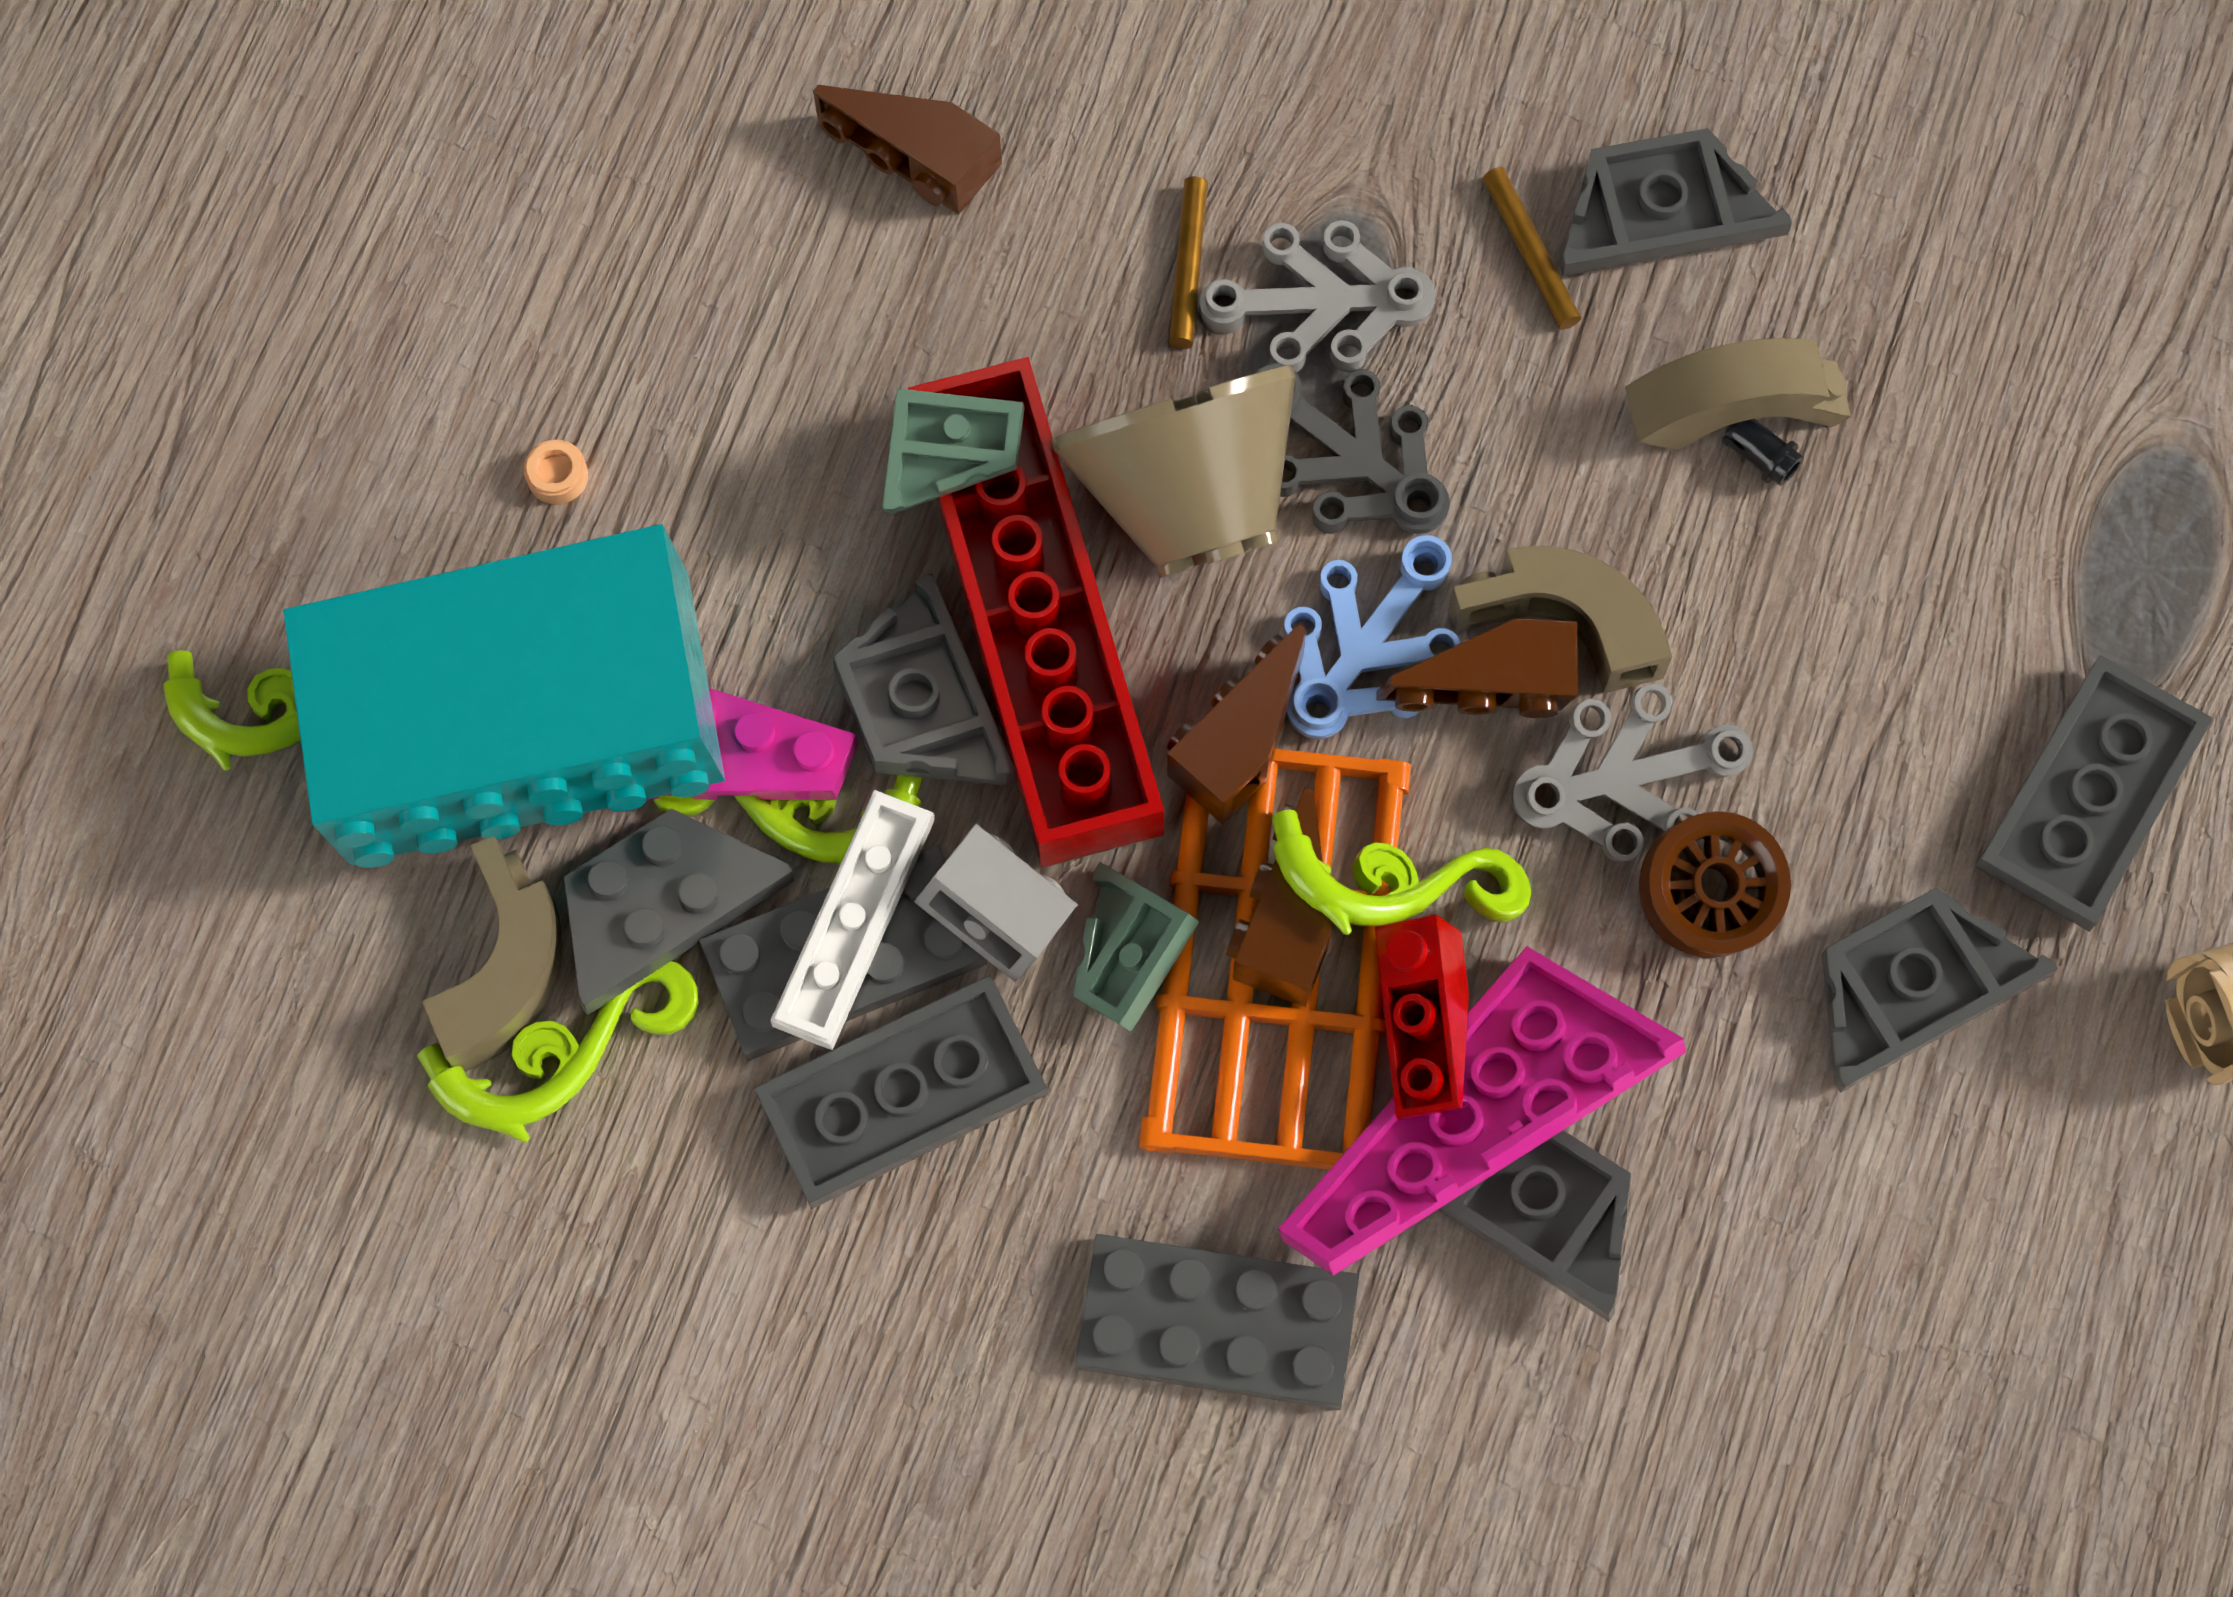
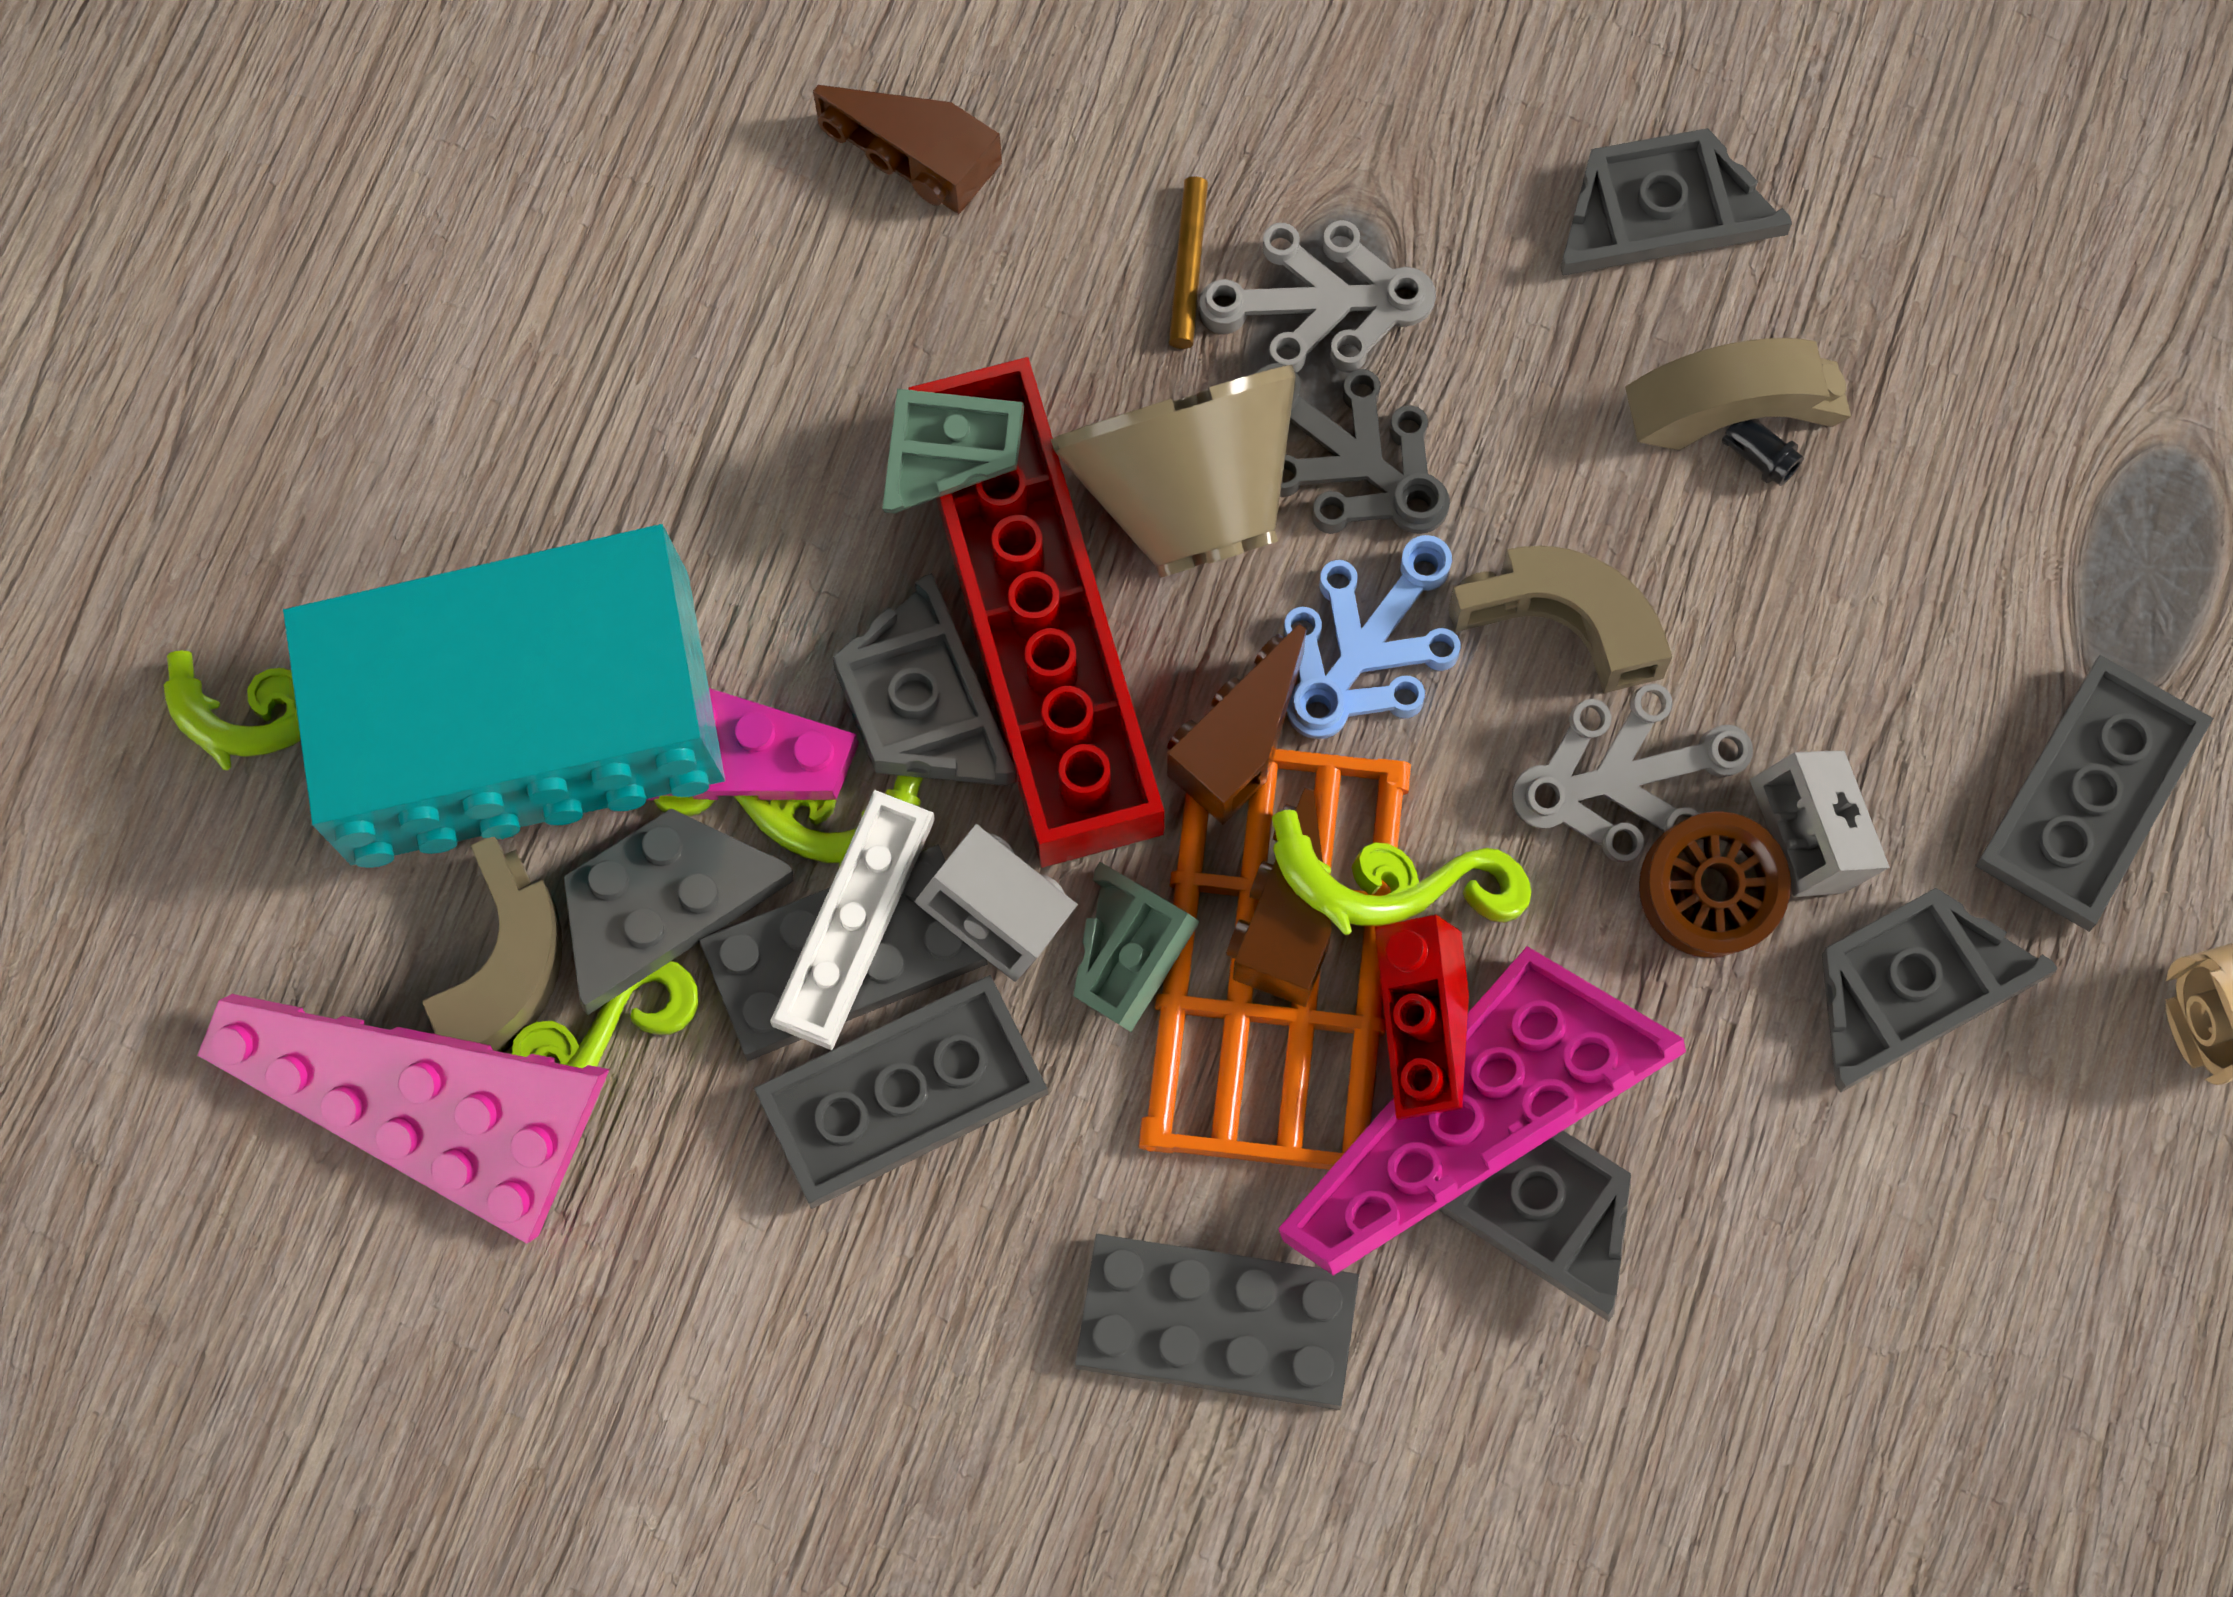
(436, 1107): none -> wing
(556, 472): light nougat tile -> none
(1510, 666): reddish brown slope -> none
(1531, 248): pearl gold bar -> none
(1819, 822): none -> light grey brick

